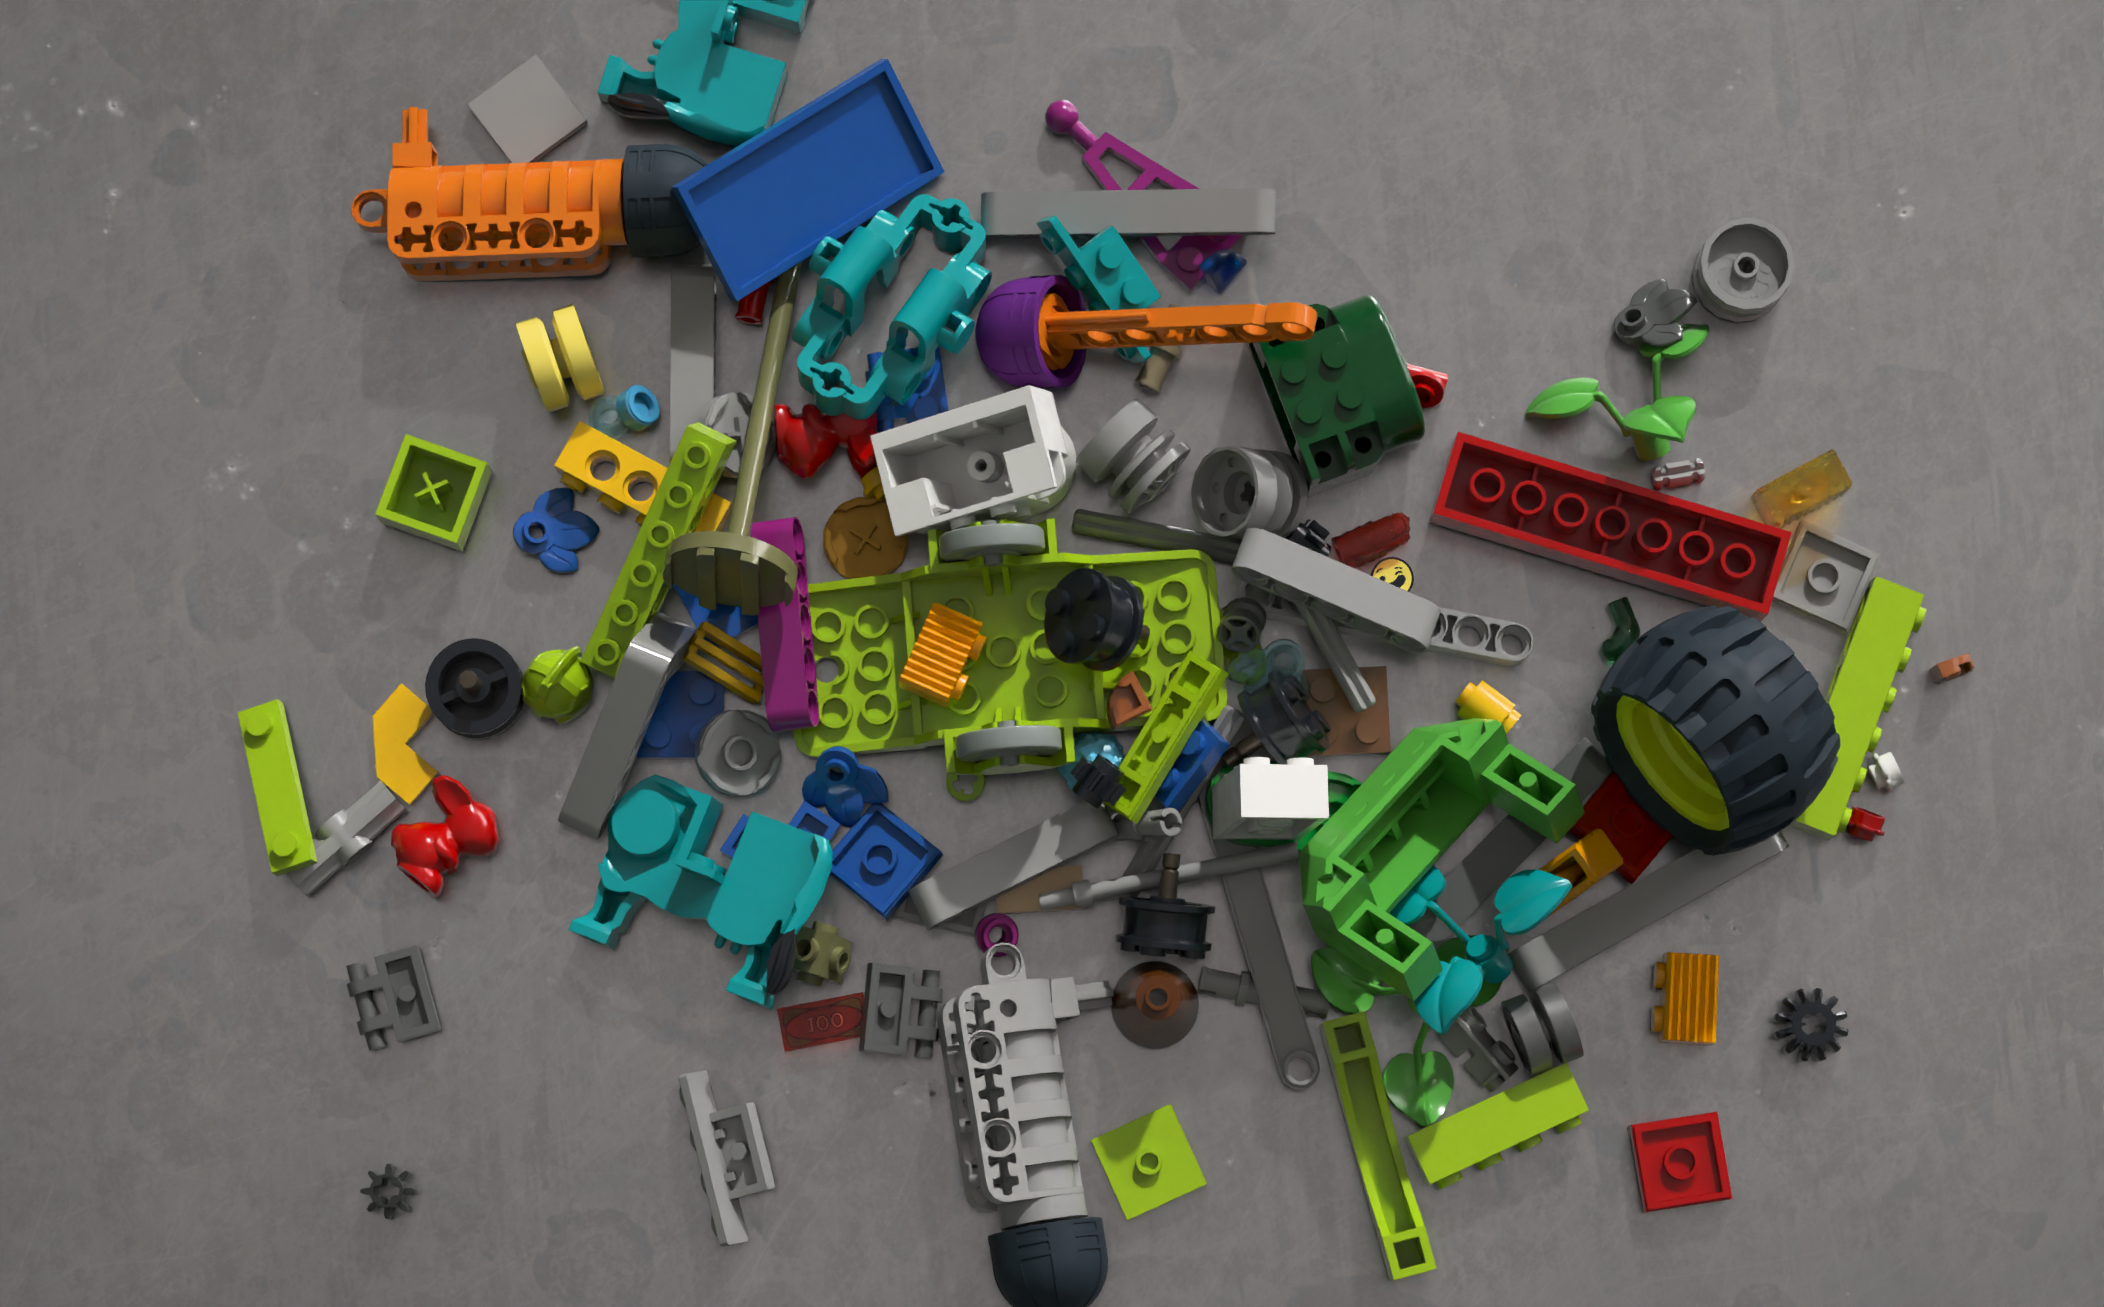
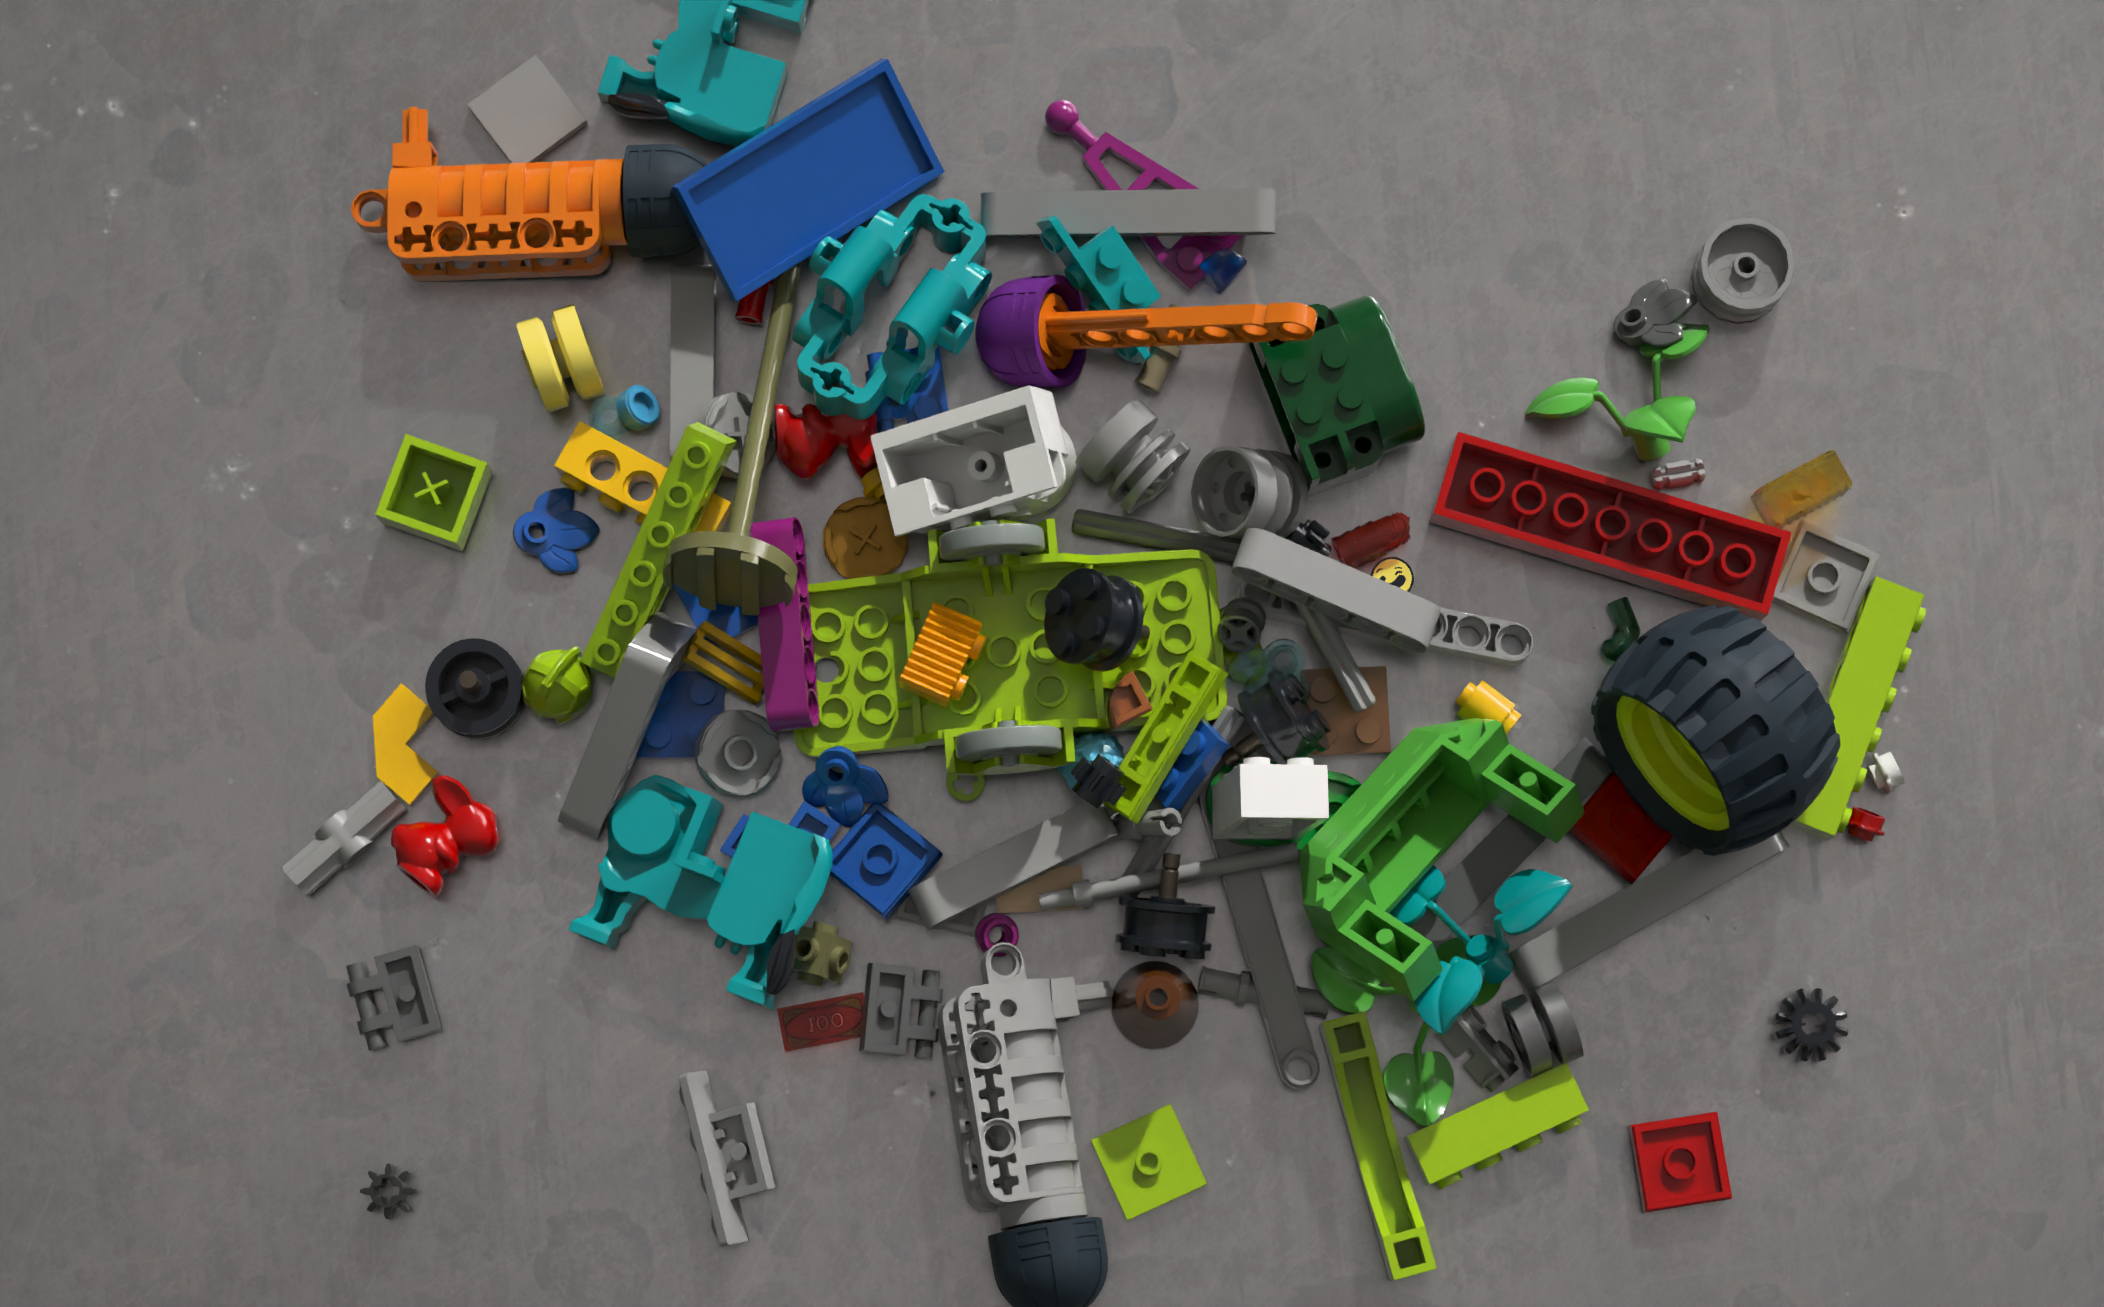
(277, 787): lime plate -> none
(1428, 384): red plate -> none
(1584, 863): light orange brick -> none
(1686, 998): light orange brick -> none
(1952, 668): dark orange tile -> none

